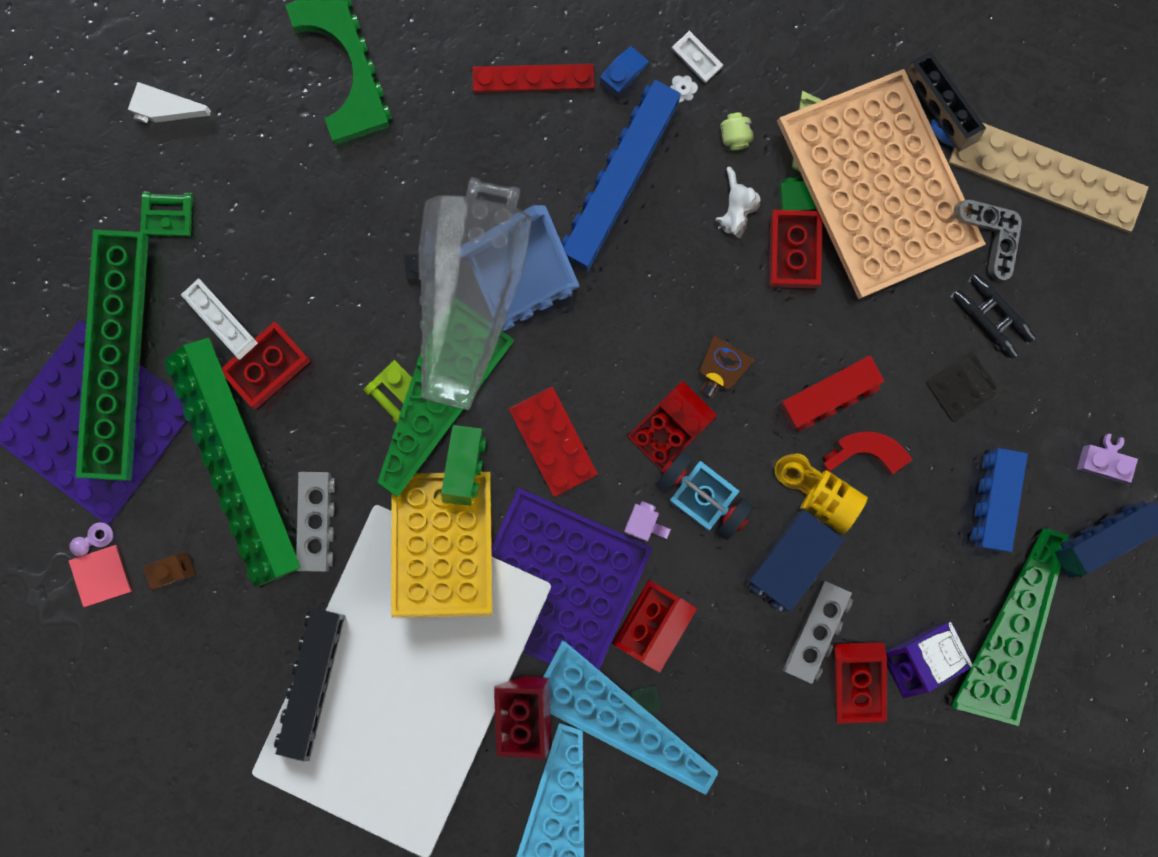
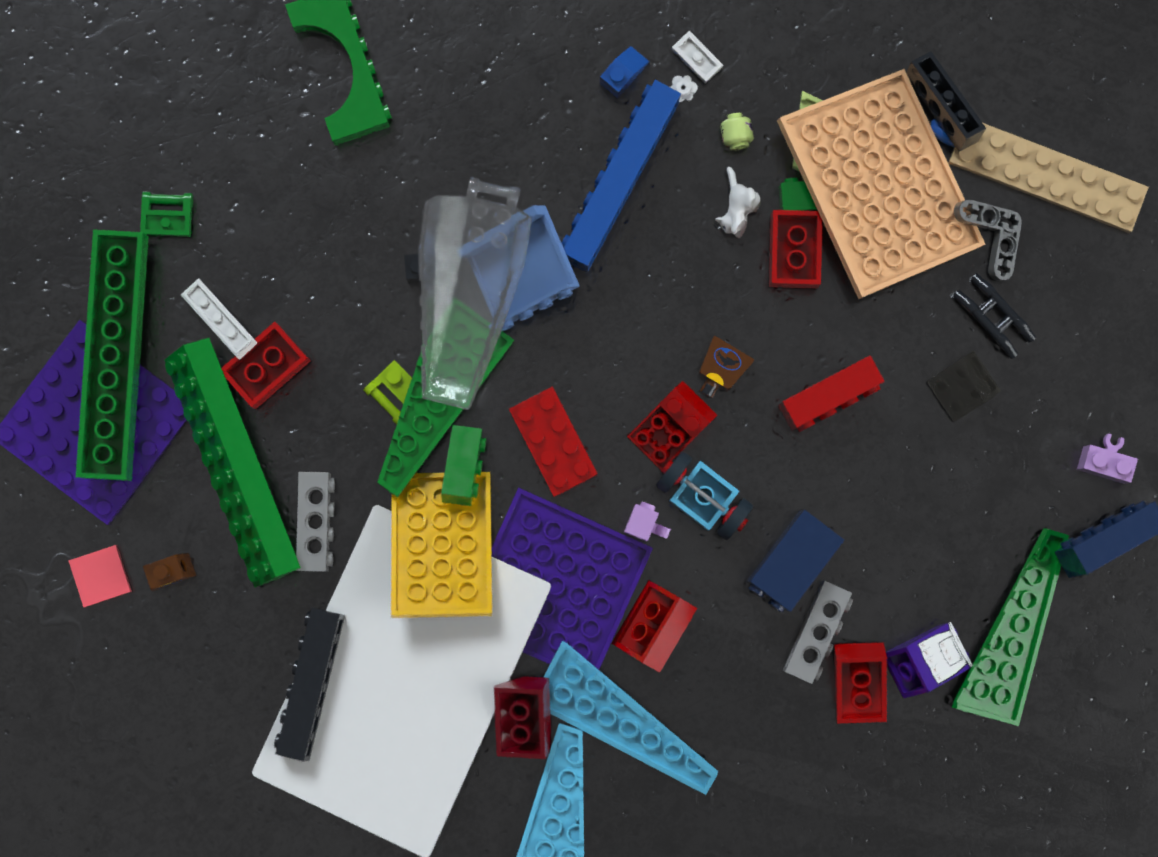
(80, 546): lavender plate -> none
(161, 106): white slope -> none
(533, 78): red plate -> none
(647, 698): clear green plate -> none
(826, 497): yellow cylinder -> none
(881, 447): red arch -> none
(999, 500): blue brick -> none

